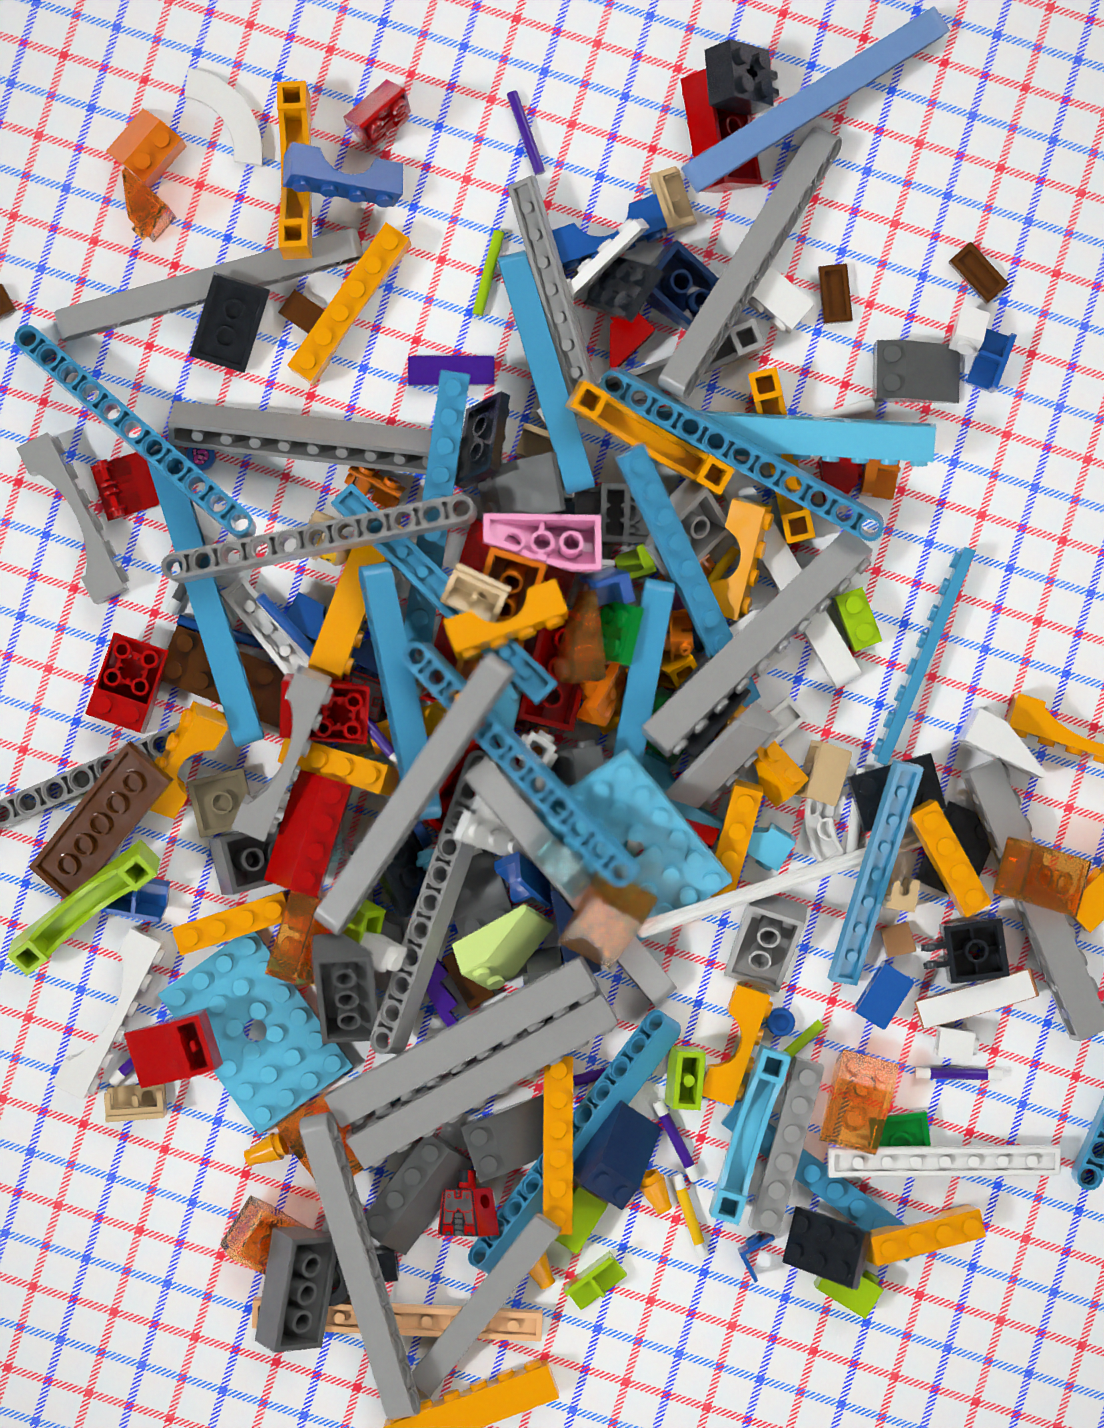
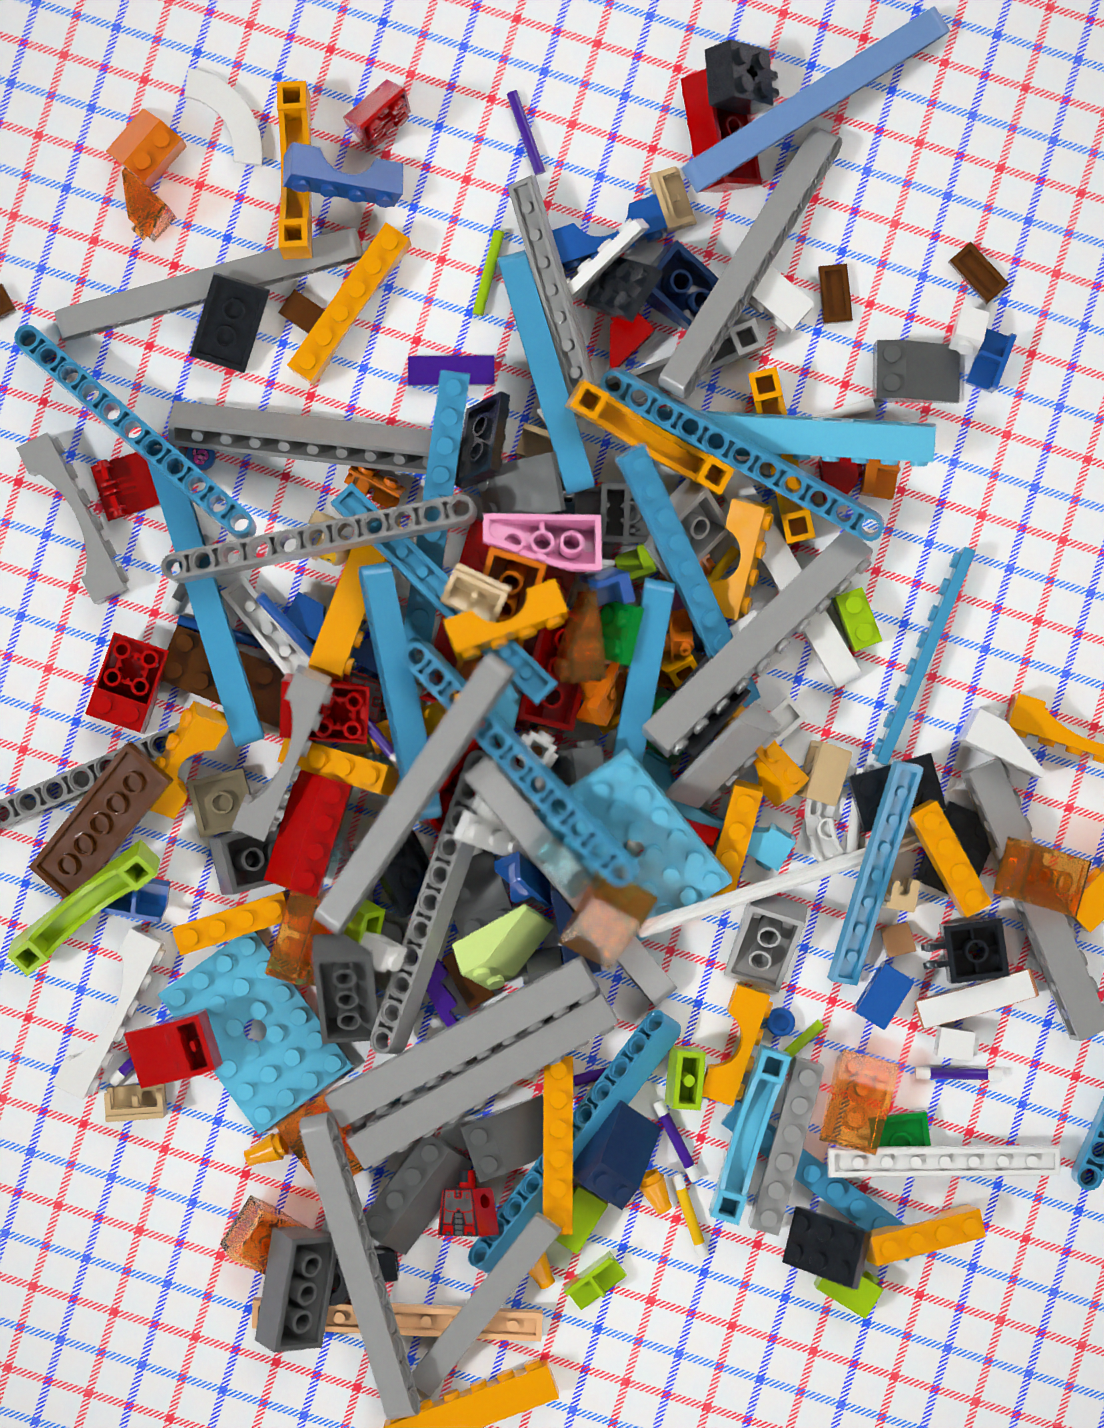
(422, 834): blue tile -> none
(424, 858): medium azure plate -> none
(753, 1243): blue bracket -> none

